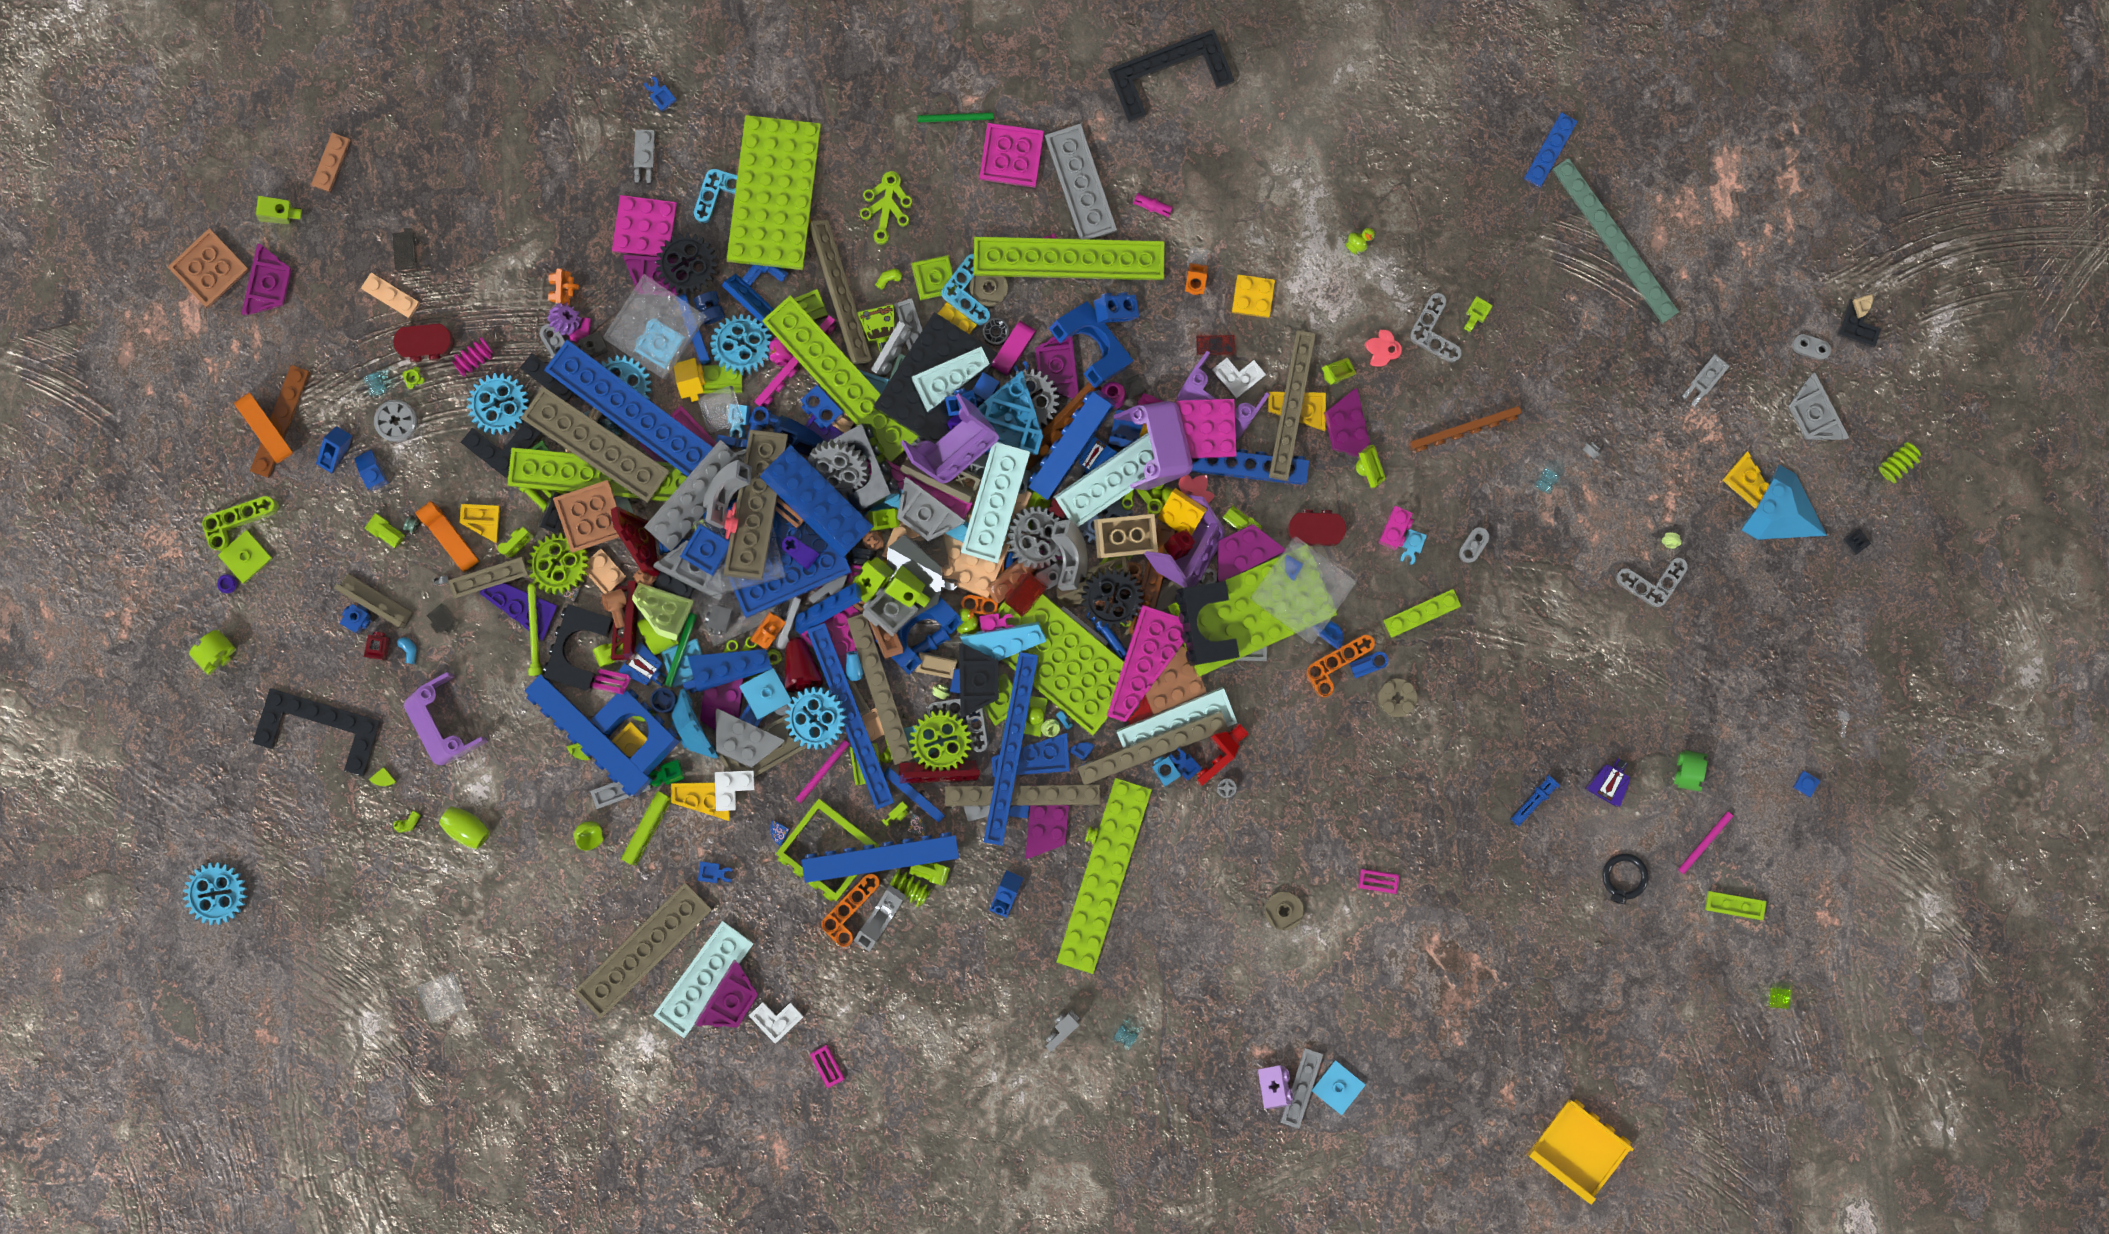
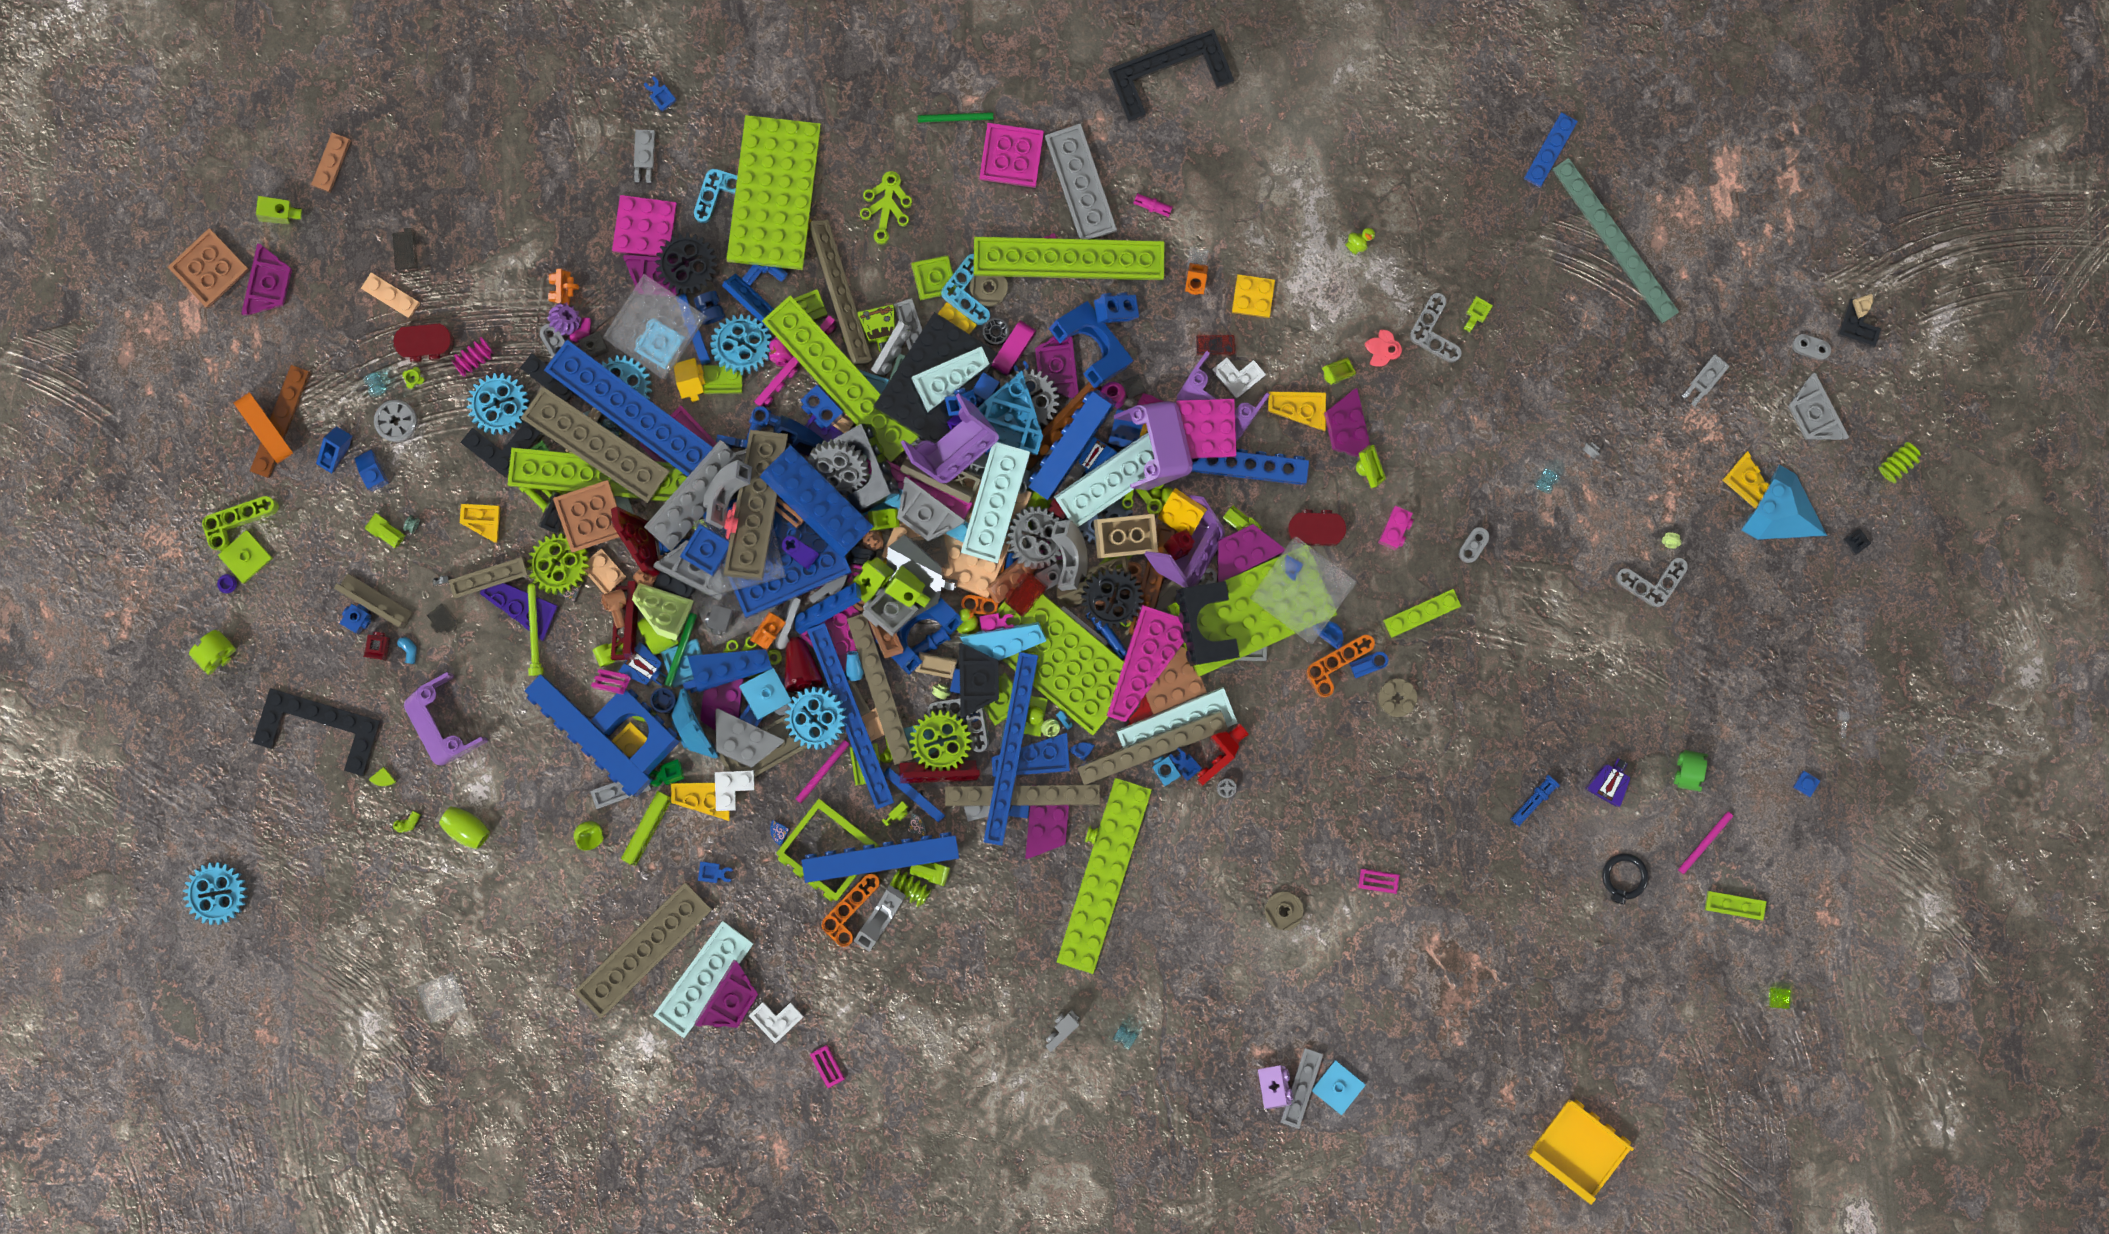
(447, 535): orange beam -> none
(519, 539): lime plate -> none
(574, 621): black arch -> none
(576, 752): lime tile -> none
(720, 410): clear plate -> none
(745, 411): medium azure plate -> none
(887, 276): lime arm -> none
(1006, 894): blue slope -> none
(1196, 487): coral plate -> none
(1292, 405): dark tan plate -> none
(1413, 543): medium azure plate -> none
(1458, 431): dark orange plate -> none

